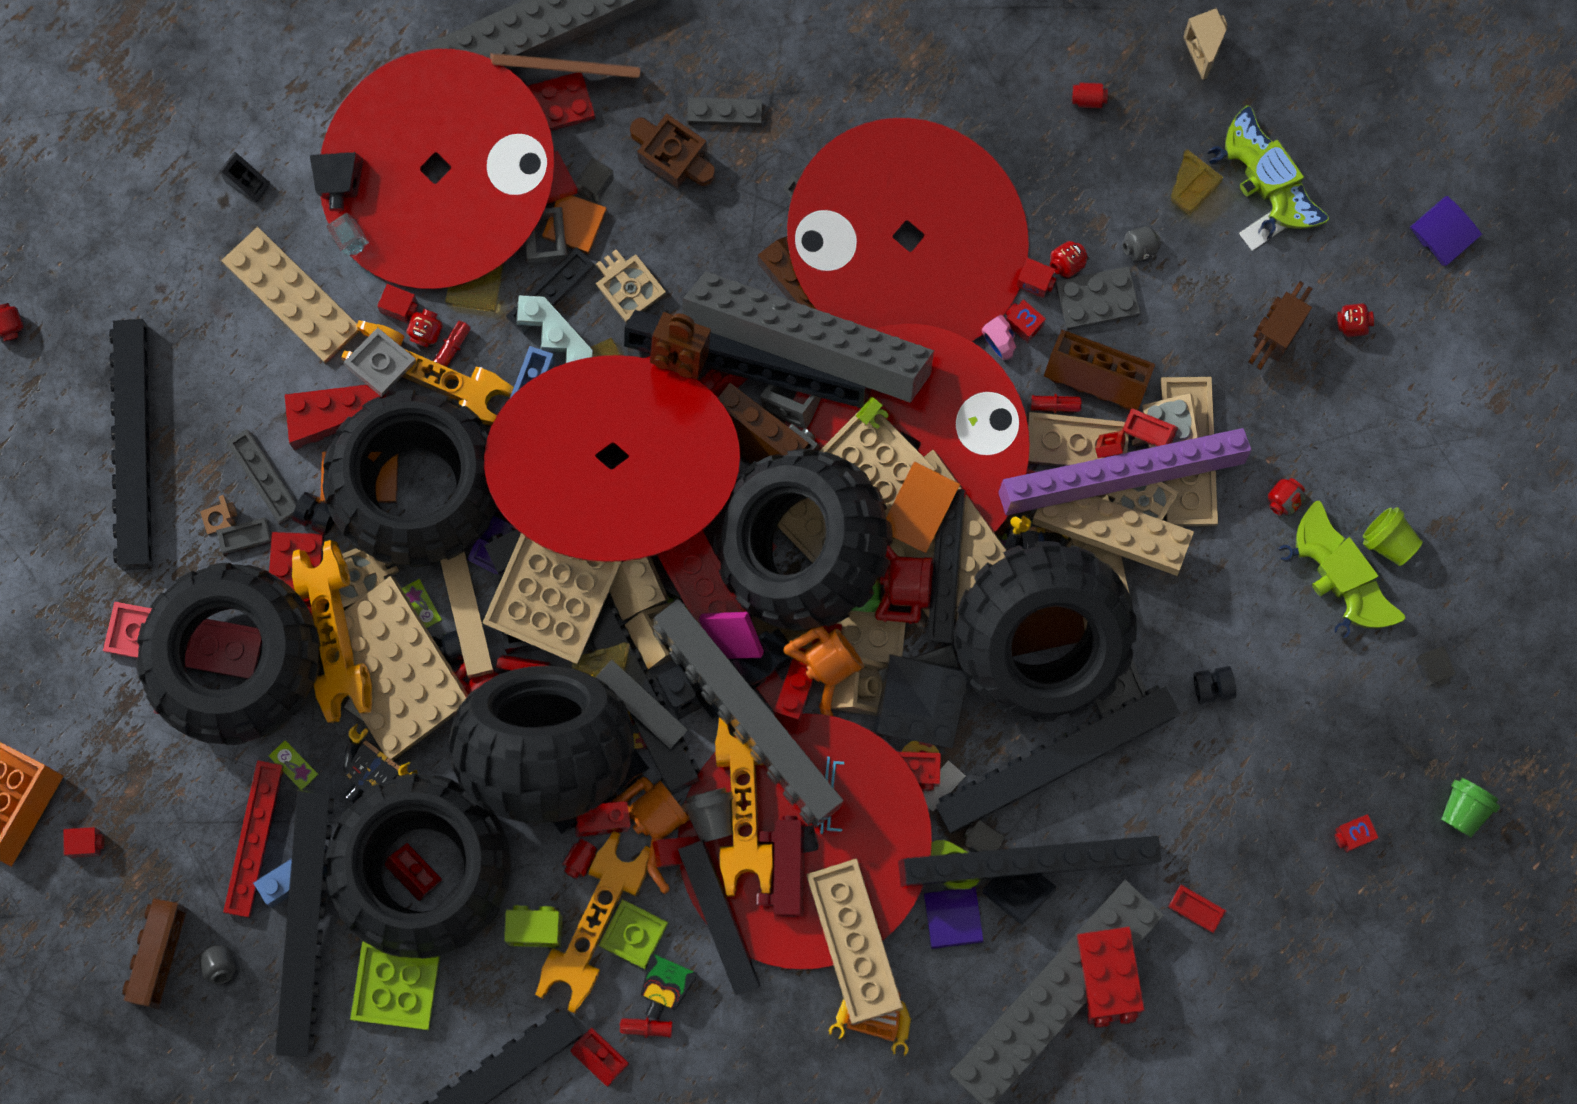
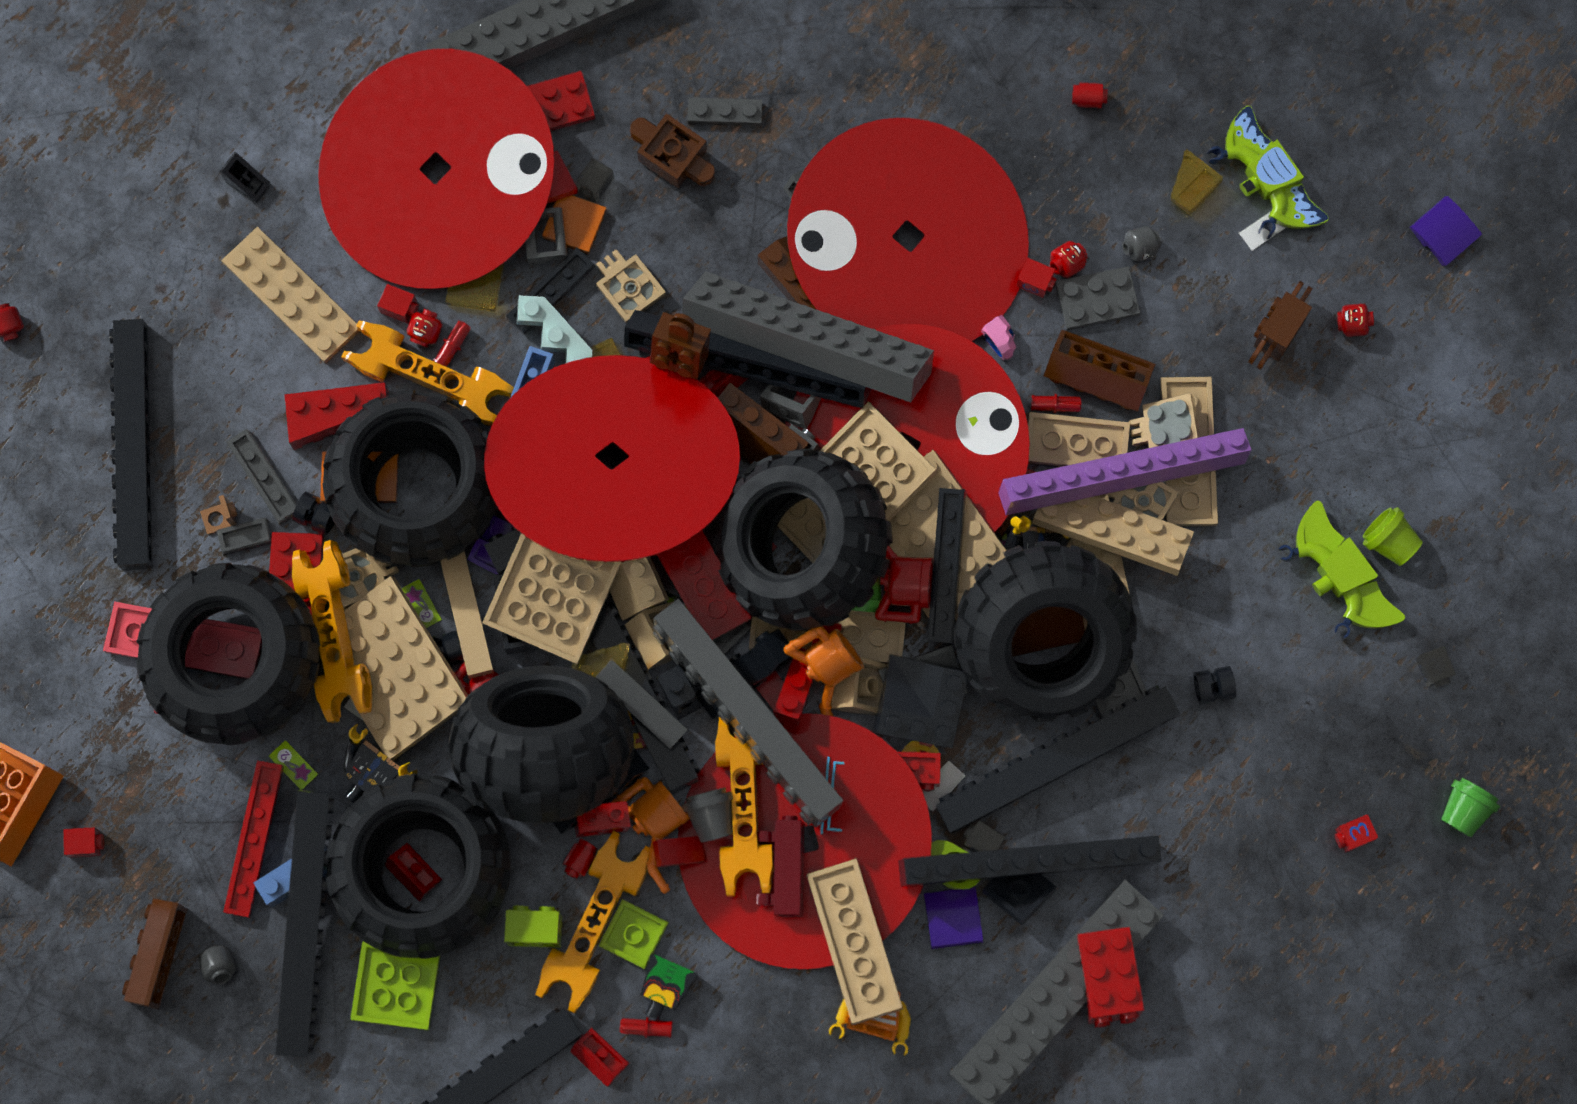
(336, 177): black torso -> none
(347, 234): clear light blue brick -> none
(379, 362): light grey tile -> none
(511, 662): red tile -> none
(565, 65): nougat tile -> none
(719, 917): black tile -> none
(732, 634): dark pink tile -> none
(869, 412): lime tile -> none
(921, 506): orange tile -> none
(1025, 320): red brick -> none
(1110, 444): red plate -> none
(1149, 428): red tile -> none
(1196, 909): red tile -> none
(1204, 39): tan slope -> none
(1286, 497): red head -> none

